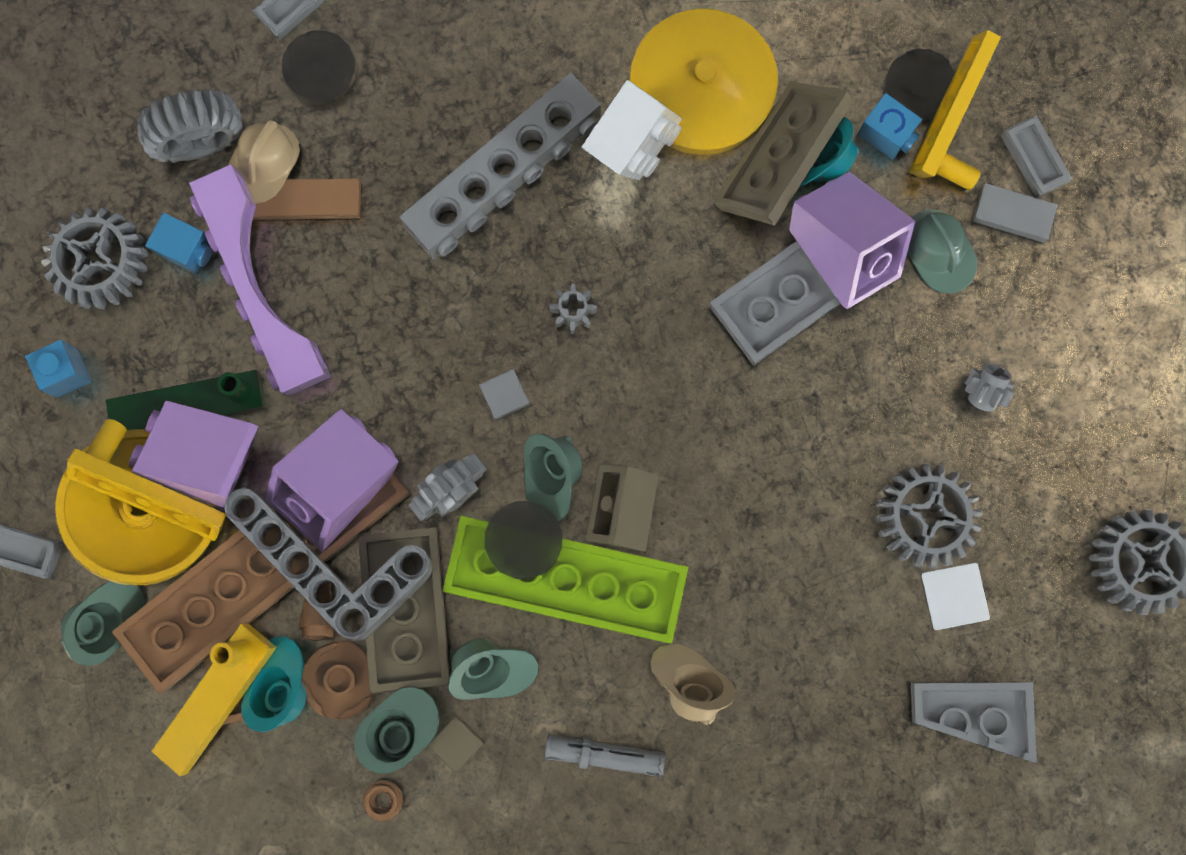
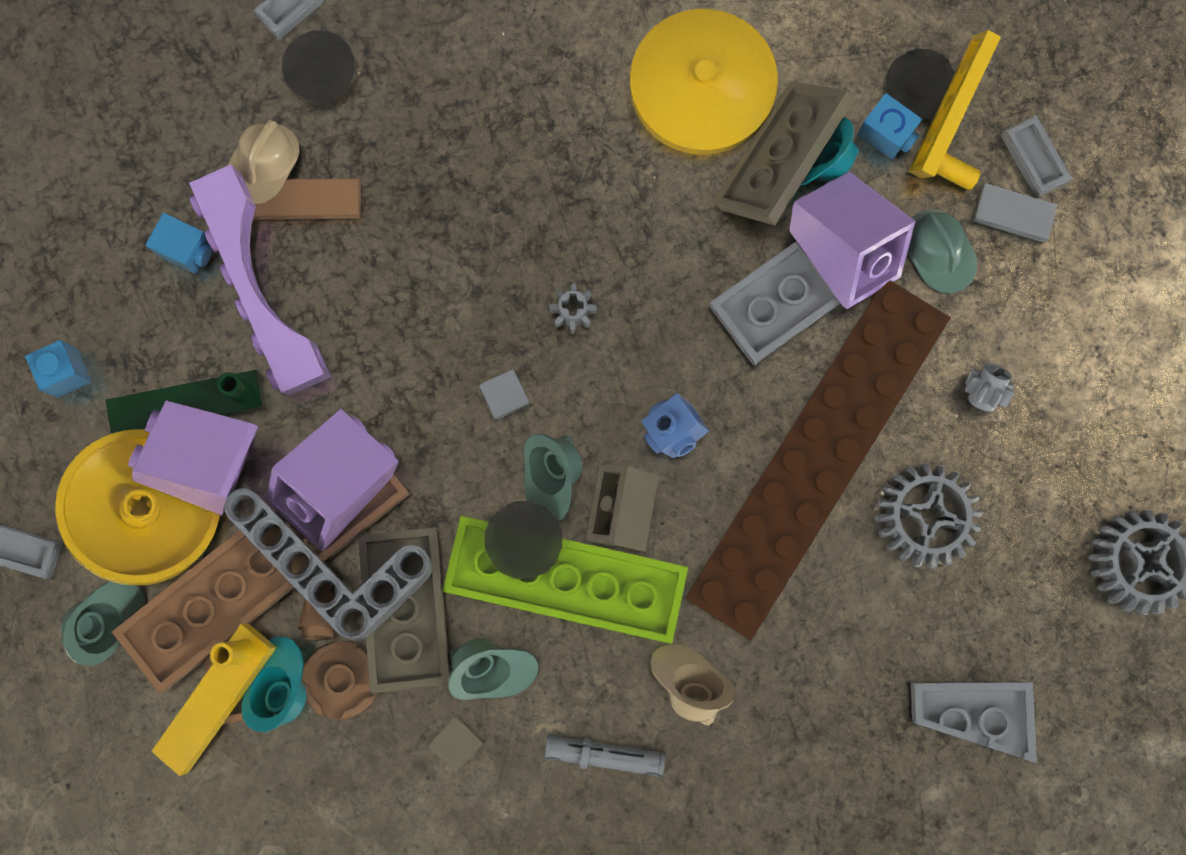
(97, 473): yellow piece -> none
(106, 231): light grey gear -> none
(189, 125): light grey gear -> none
(370, 803): medium nougat plate -> none
(396, 730): sand green piece -> none
(447, 487): light grey gear -> none
(565, 99): light grey brick -> none
(633, 133): white brick -> none
(673, 427): none -> medium blue brick
(817, 459): none -> reddish brown plate
(955, 596): white sticker -> none

